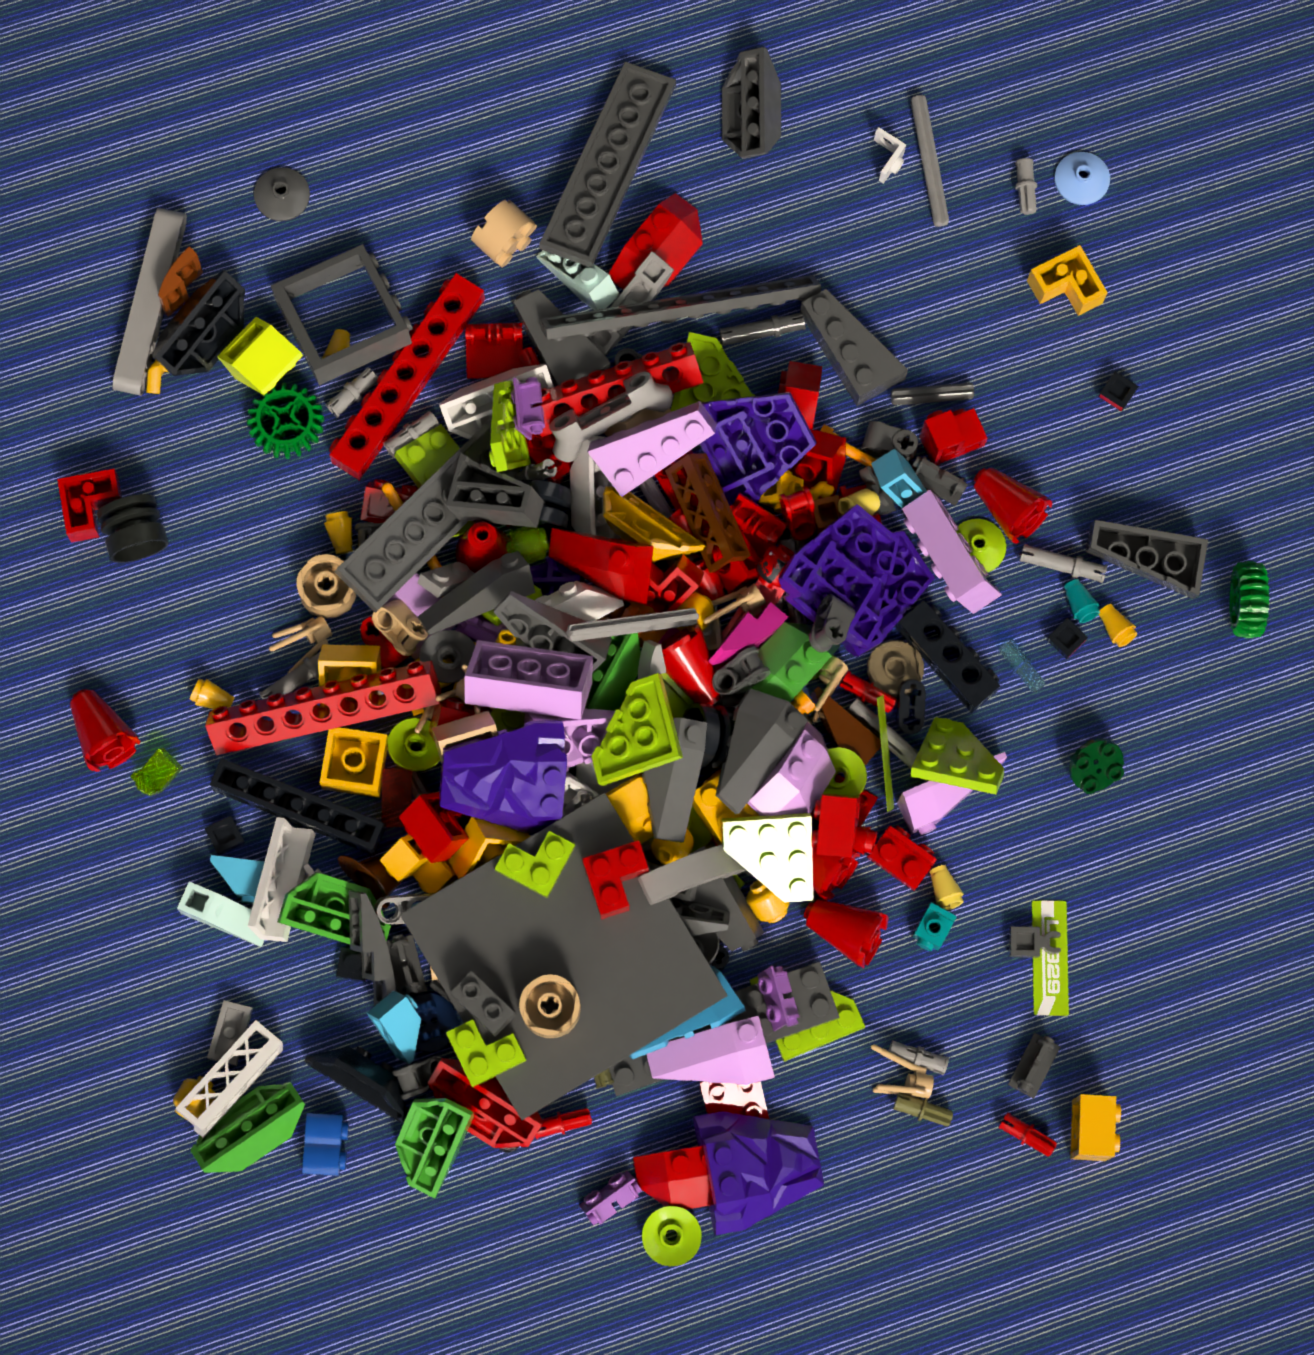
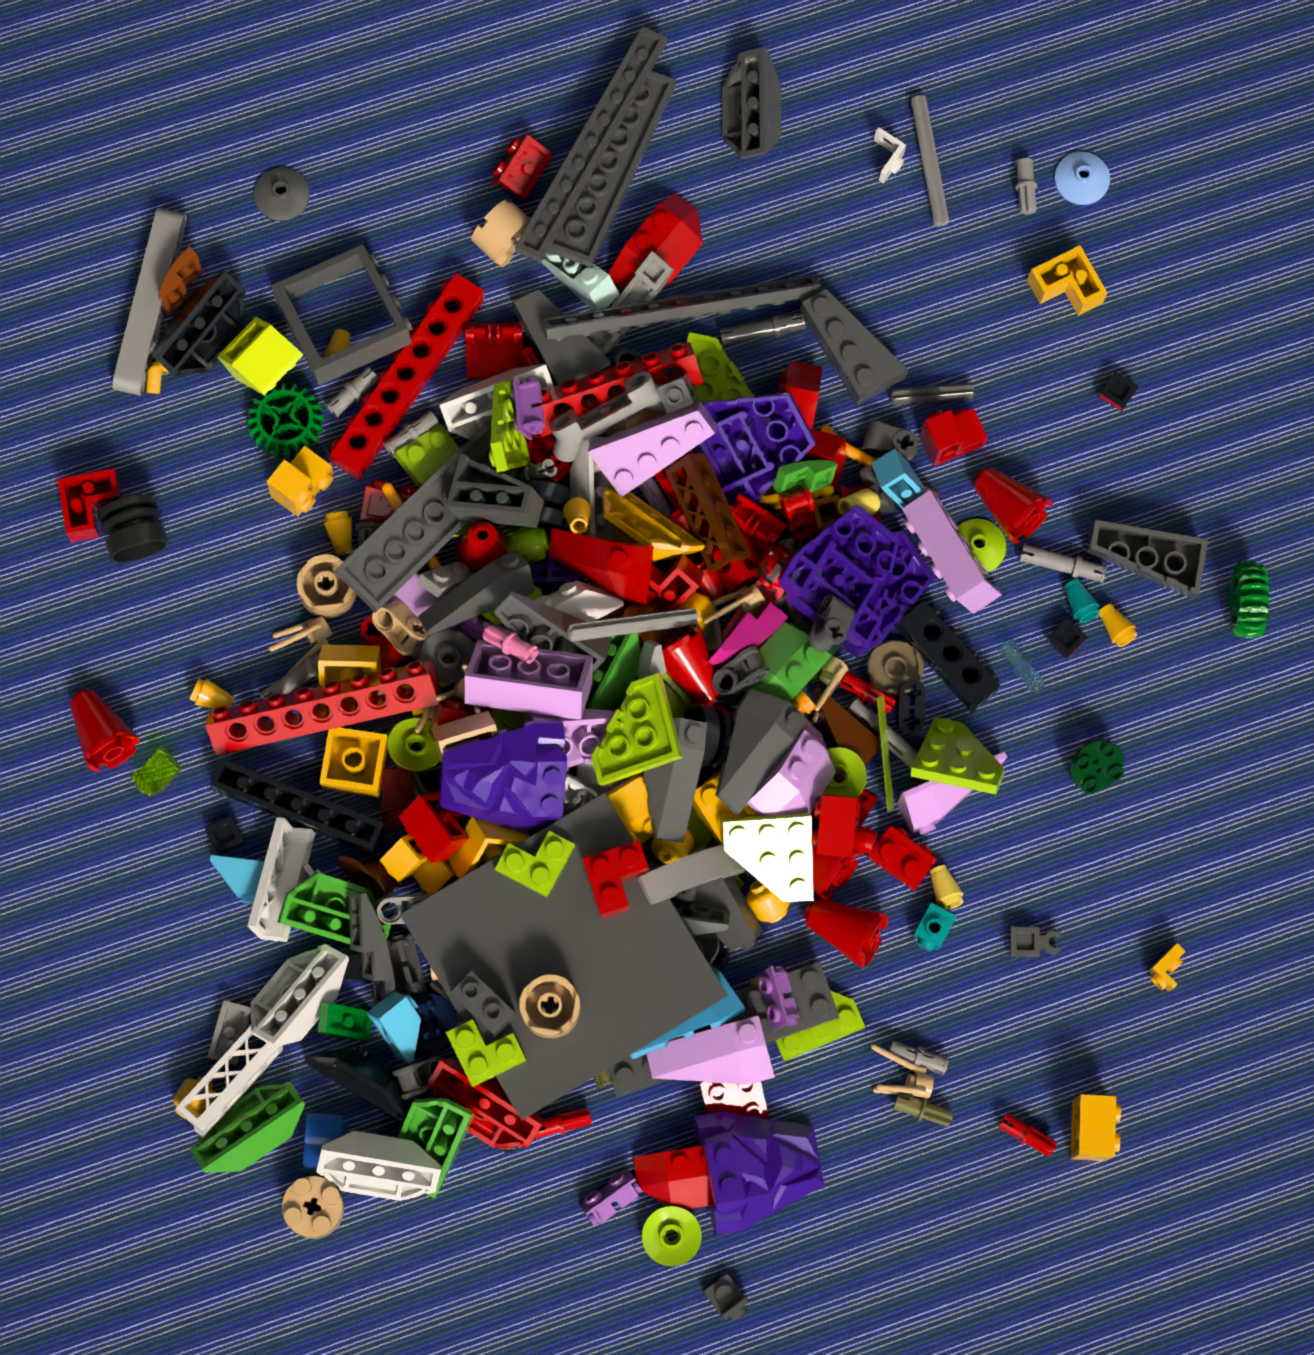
(217, 912): light aqua slope -> none
(294, 995): none -> white wedge
(299, 482): none -> yellow brick
(306, 1191): none -> tan brick
(344, 1022): none -> green slope
(378, 1166): none -> white wedge
(510, 644): none -> bright pink axle
(521, 166): none -> red bracket
(577, 513): none -> yellow cone
(591, 145): none -> dark grey plate
(677, 393): none -> dark grey bracket
(727, 1298): none -> dark grey bracket
(811, 473): none -> bright green slope
(939, 481): dark grey hinge -> none
(1034, 1065): dark grey hinge -> none
(1049, 970): lime sticker -> none
(1168, 962): none -> yellow bracket

